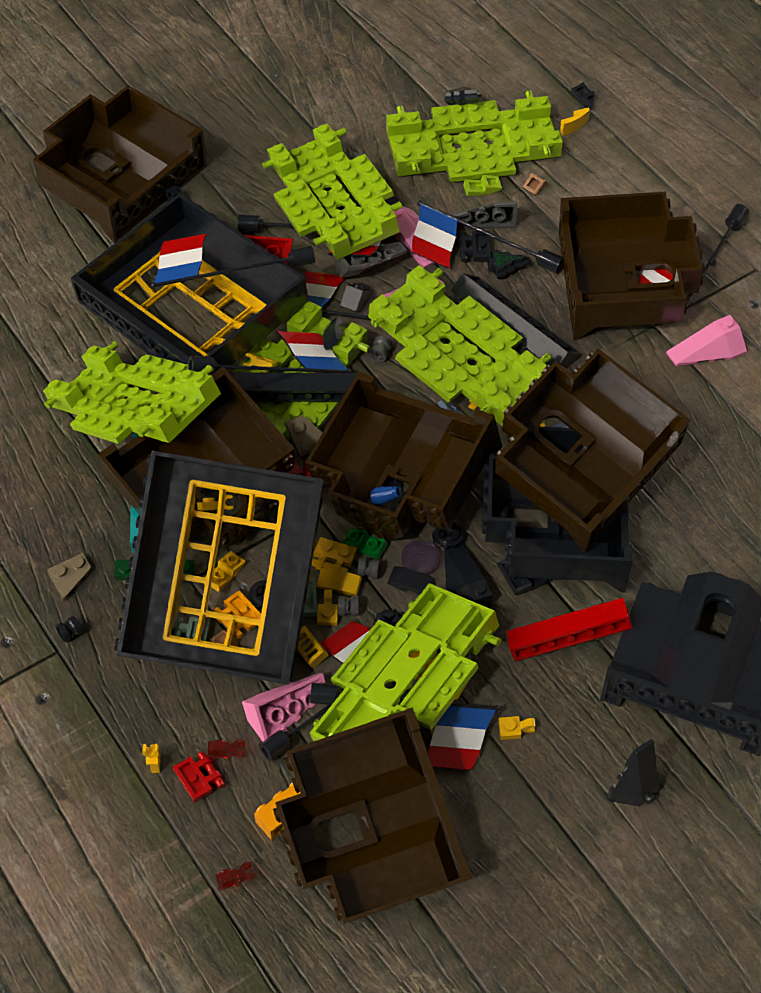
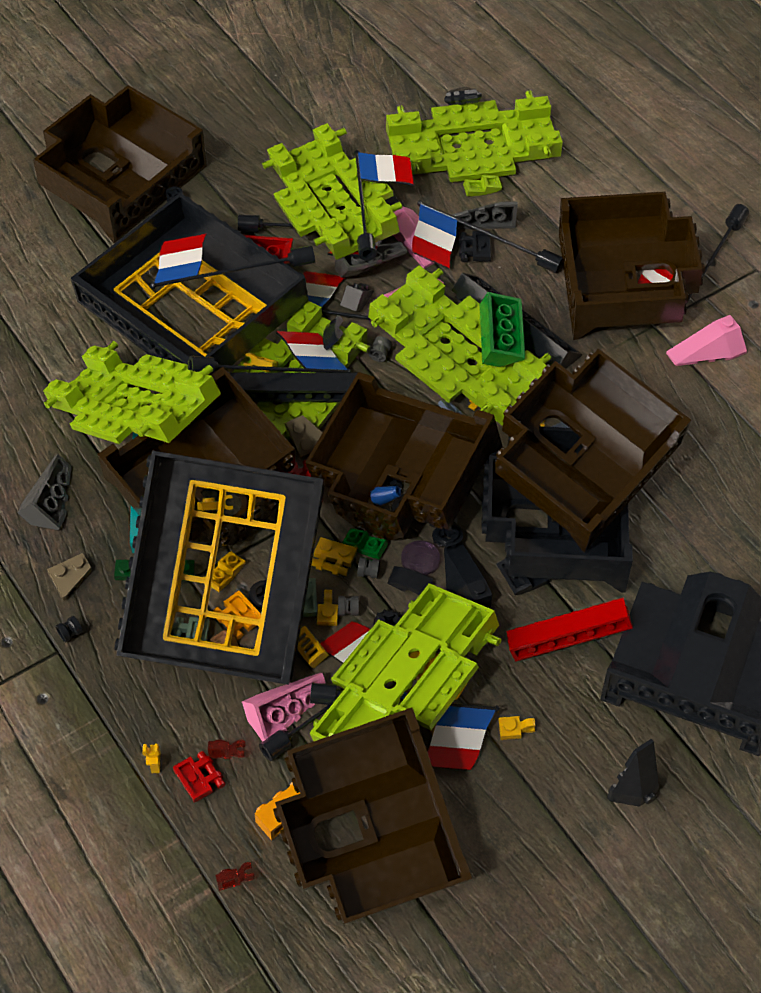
(47, 498): none -> dark grey wedge
(339, 581): yellow slope -> none
(378, 170): none -> flag
(501, 330): none -> green slope
(505, 263): black rock -> none
(534, 184): medium nougat slope -> none
(574, 123): yellow slope -> none
(583, 95): black slope -> none

